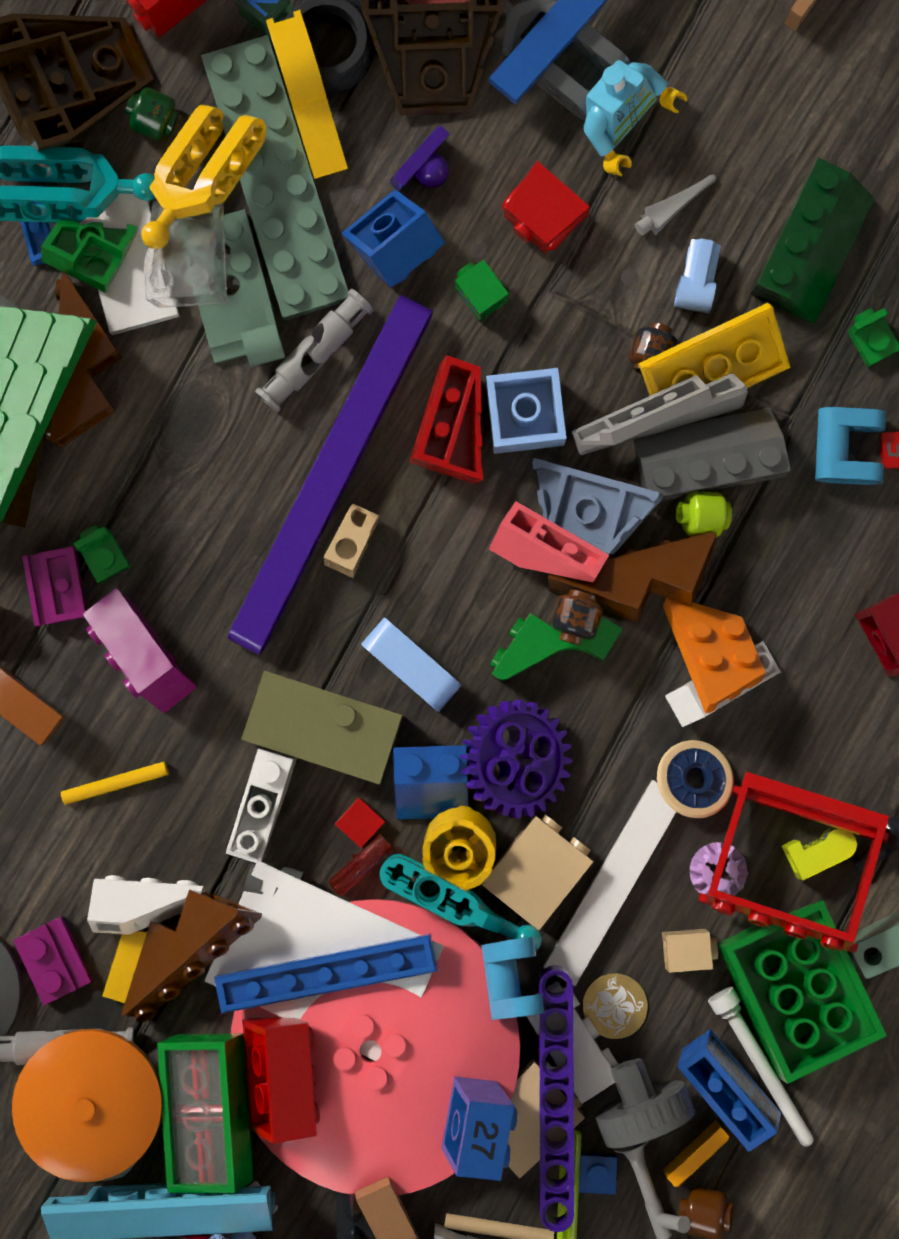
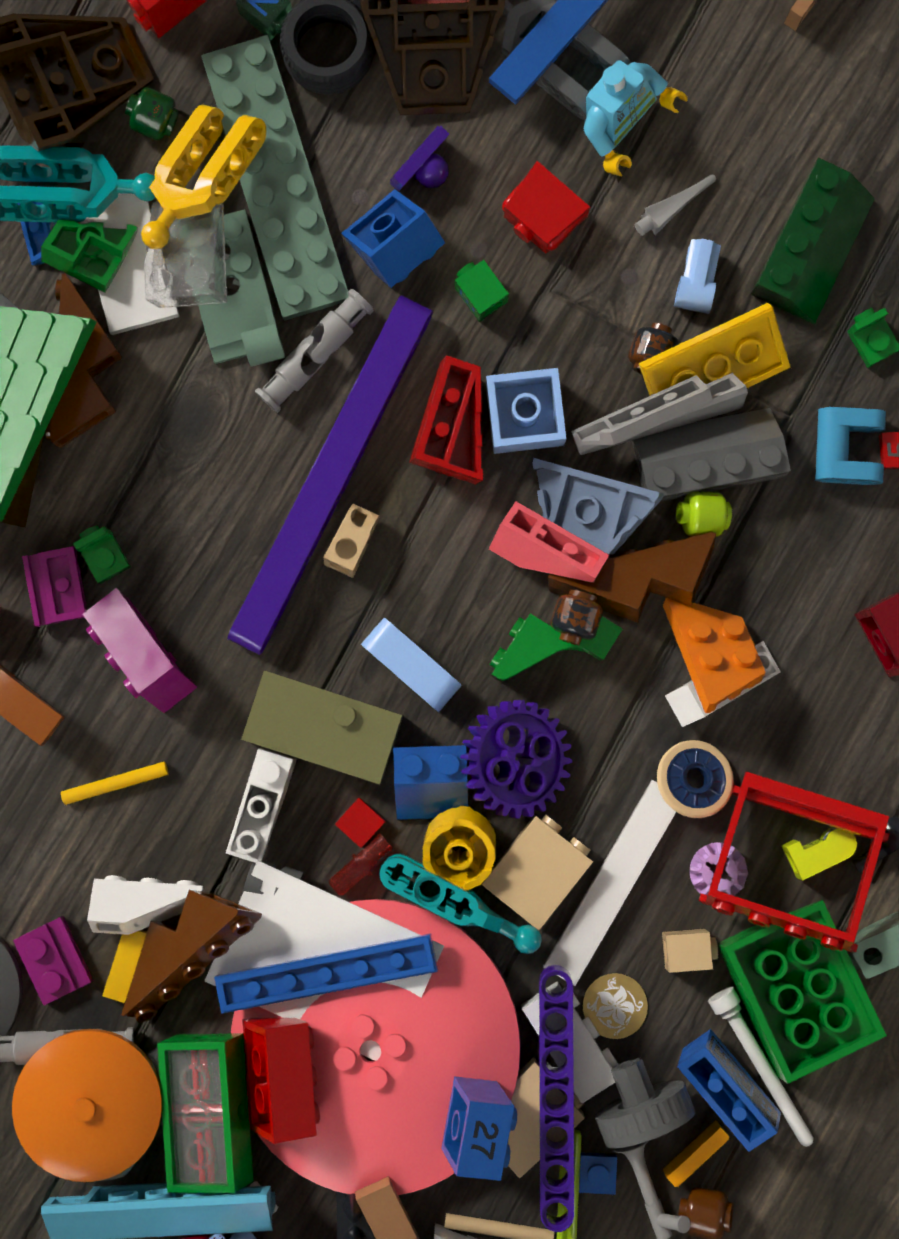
(307, 95): yellow piece -> none
(504, 982): dark azure connector -> none

